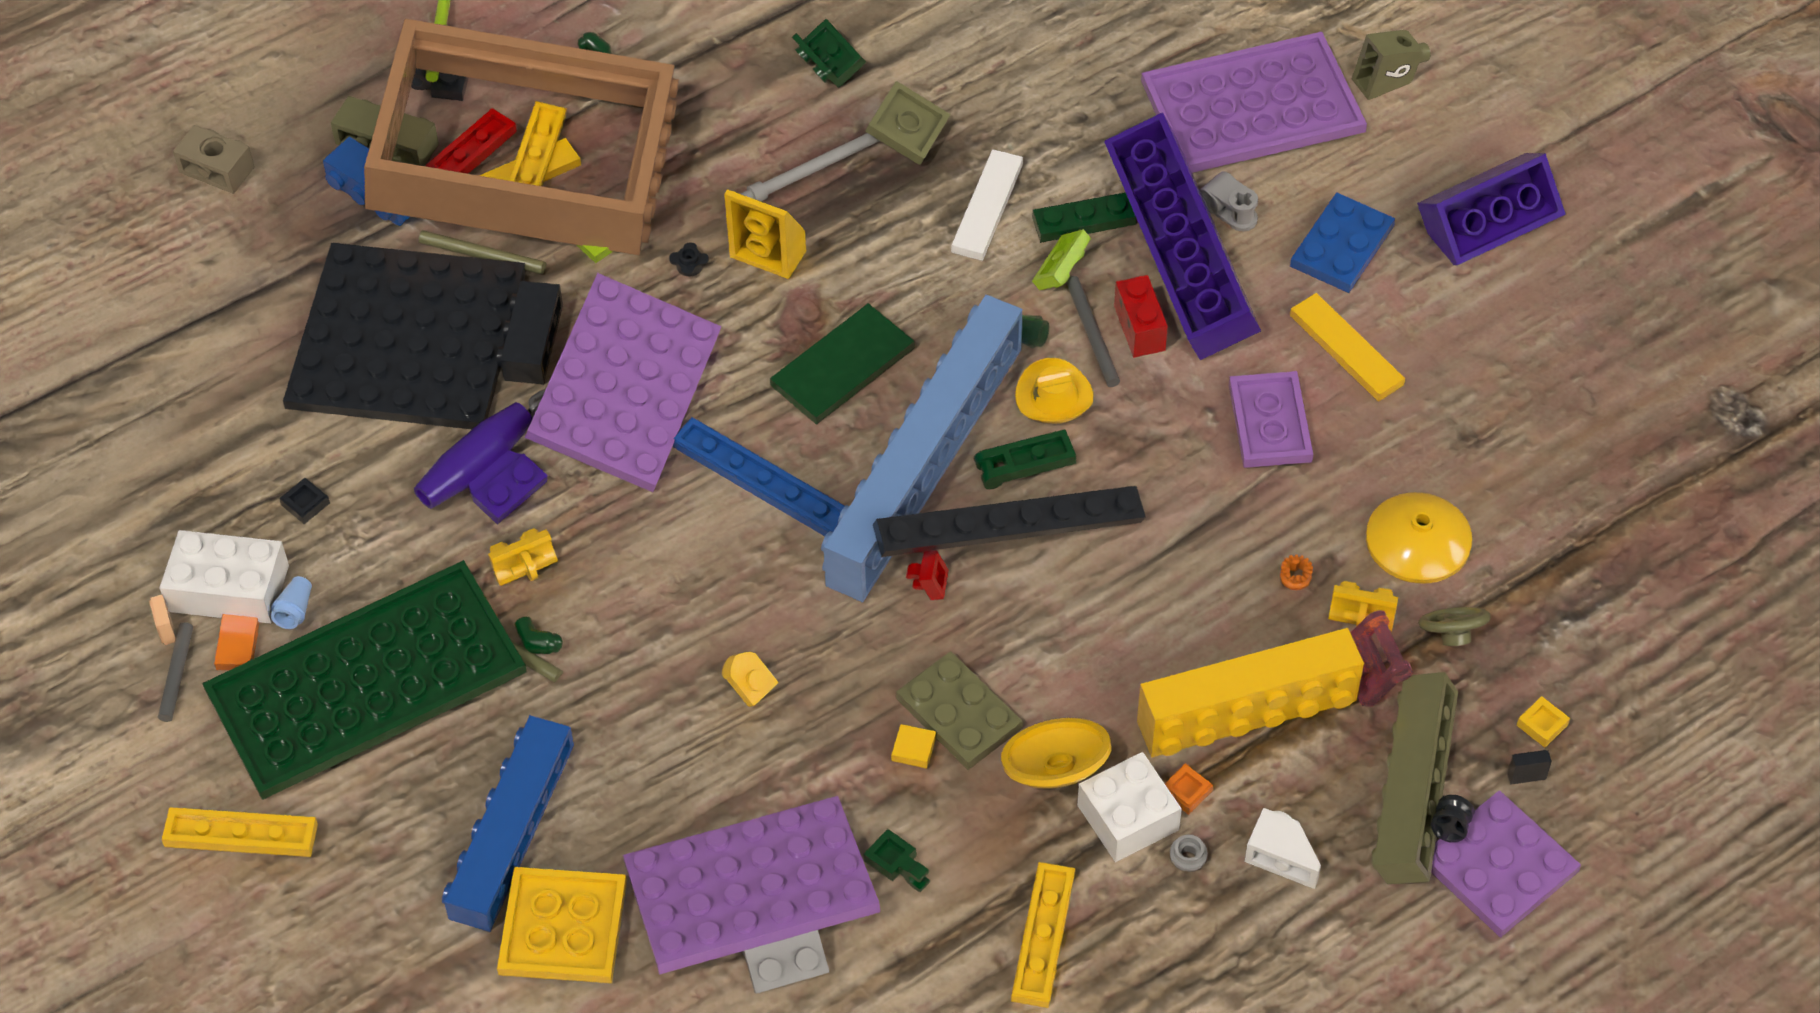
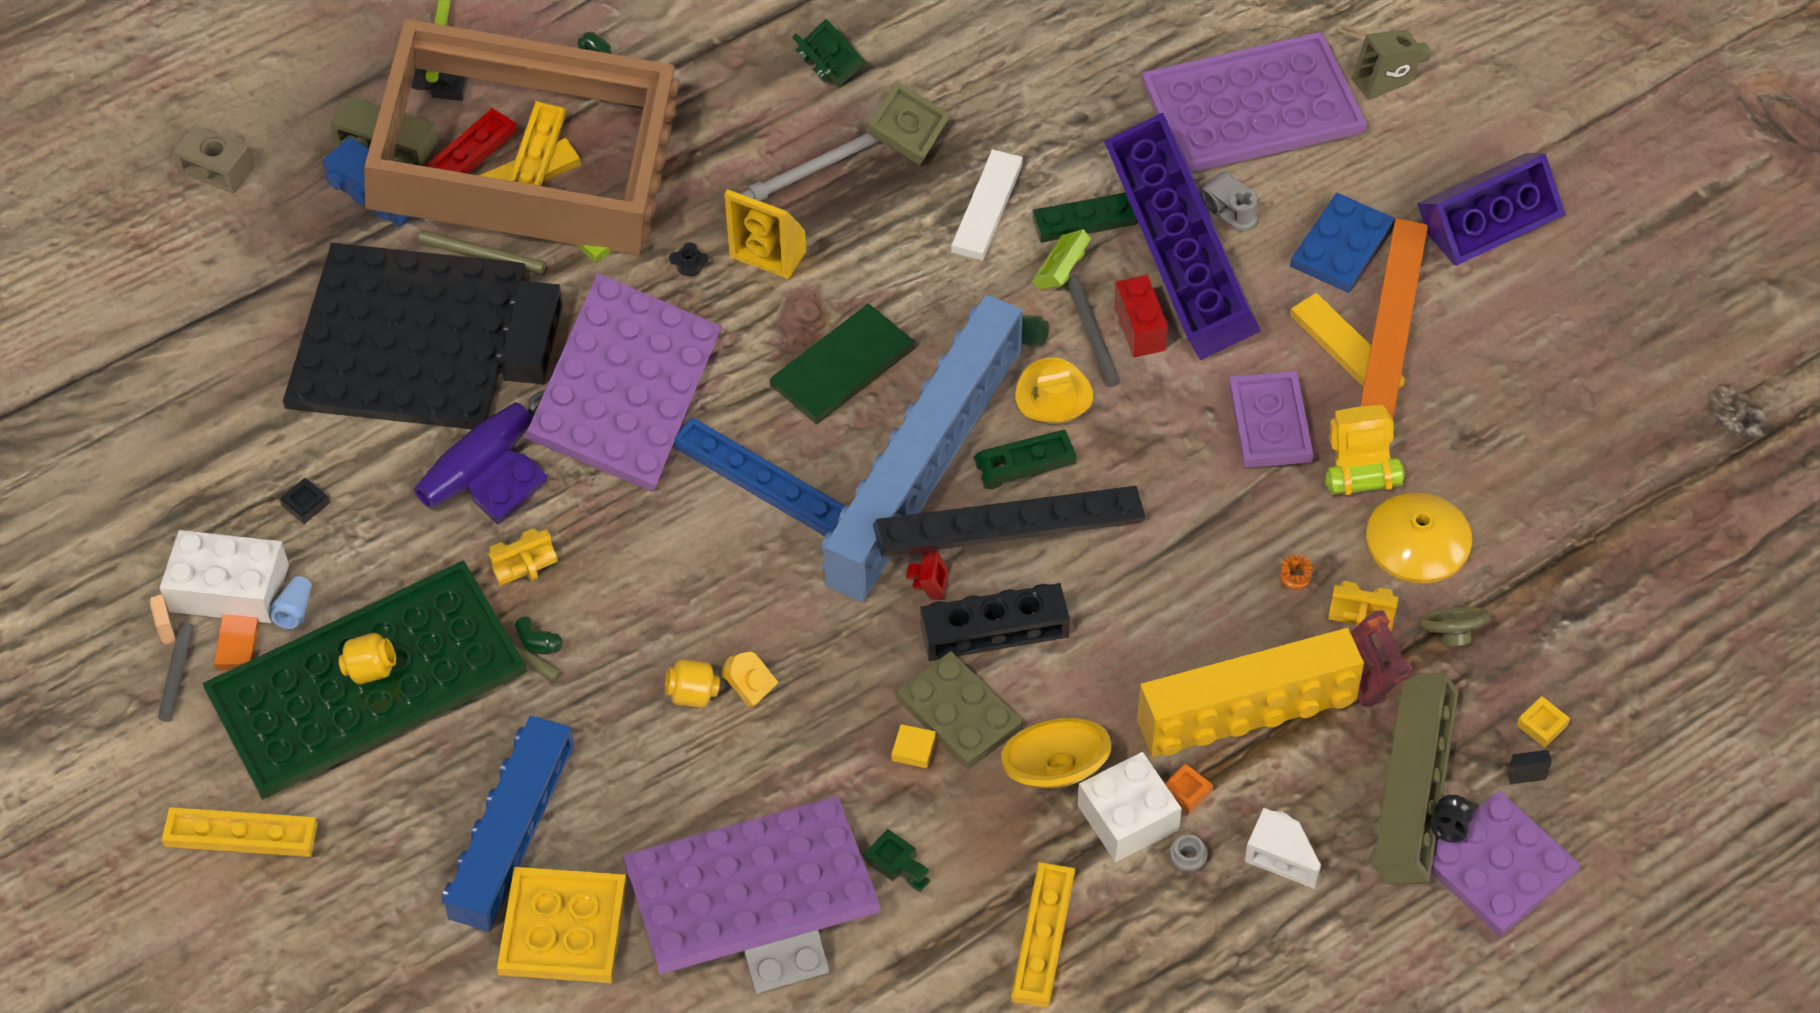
(367, 658): none -> yellow head
(691, 683): none -> yellow head
(983, 635): none -> black brick
(1362, 451): none -> yellow piece
(1394, 315): none -> orange tile

